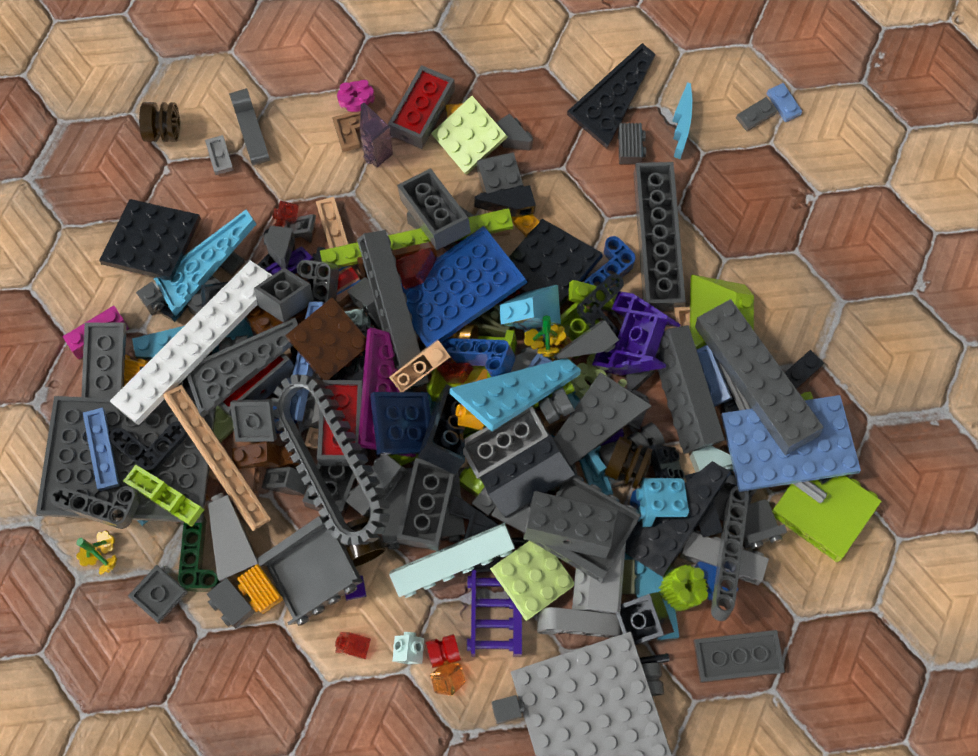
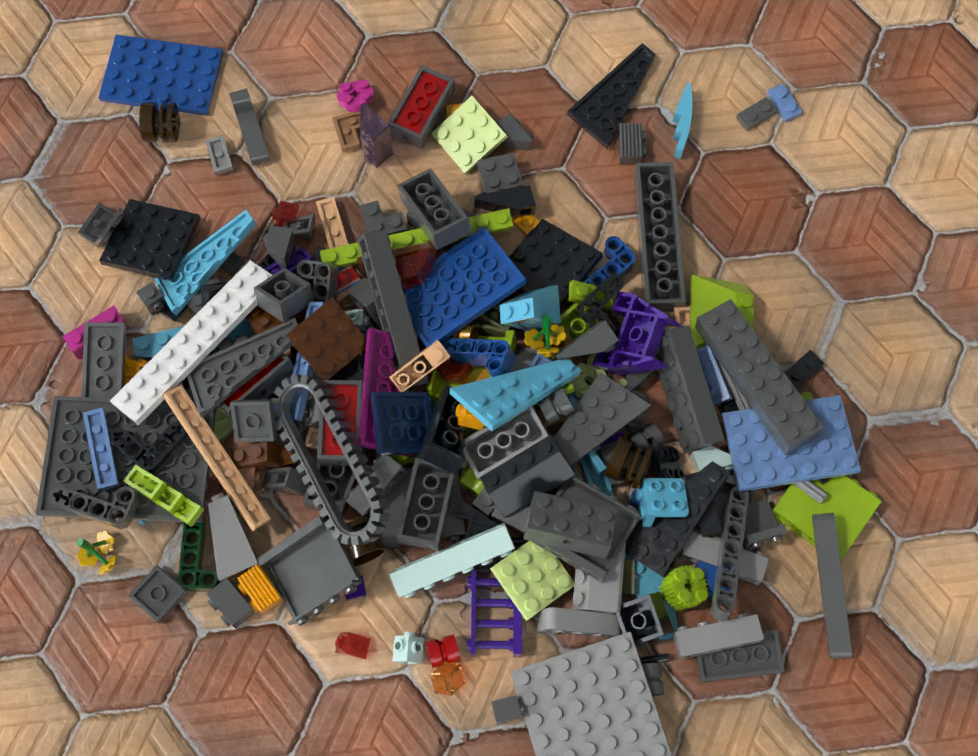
(98, 224): none -> dark grey bracket
(160, 73): none -> blue plate
(375, 221): none -> dark grey brick
(717, 636): none -> light grey brick
(831, 586): none -> dark grey beam

